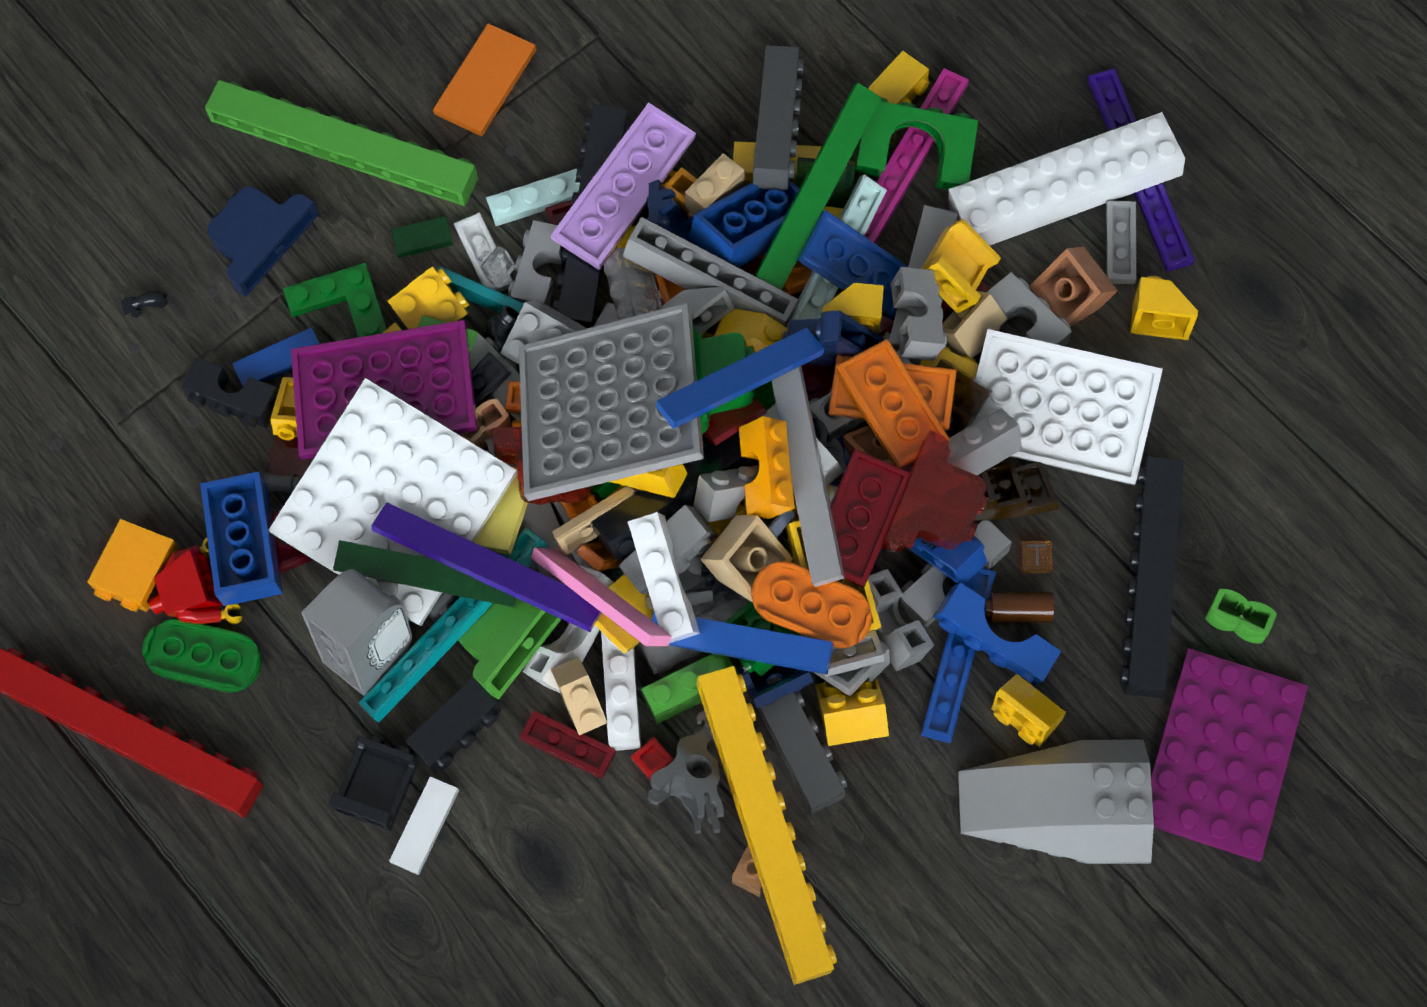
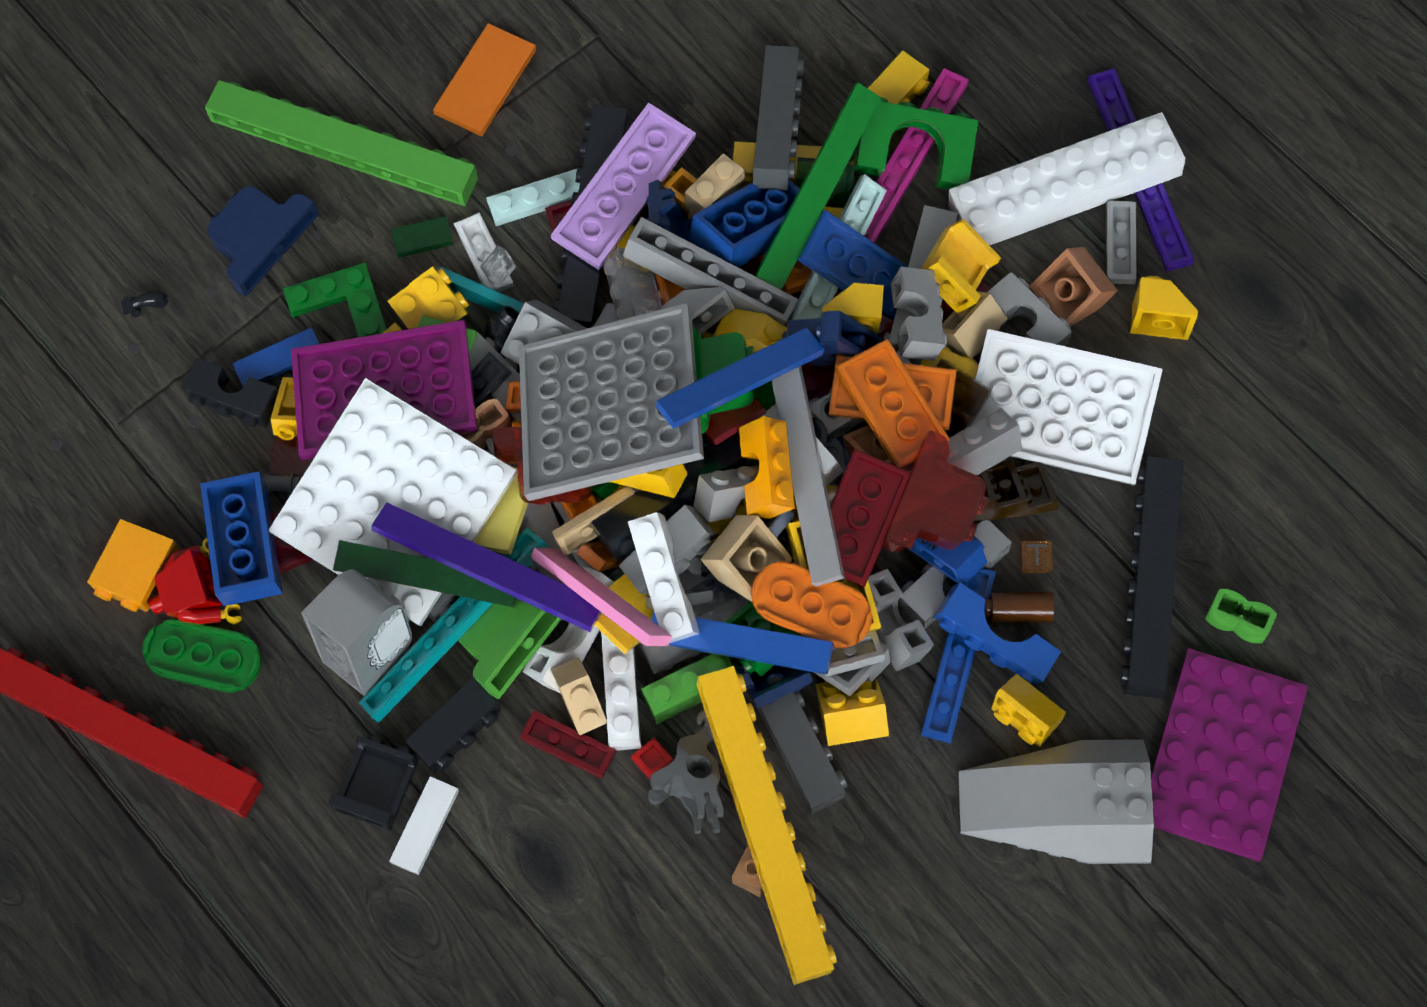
(538, 251): light grey arch -> none

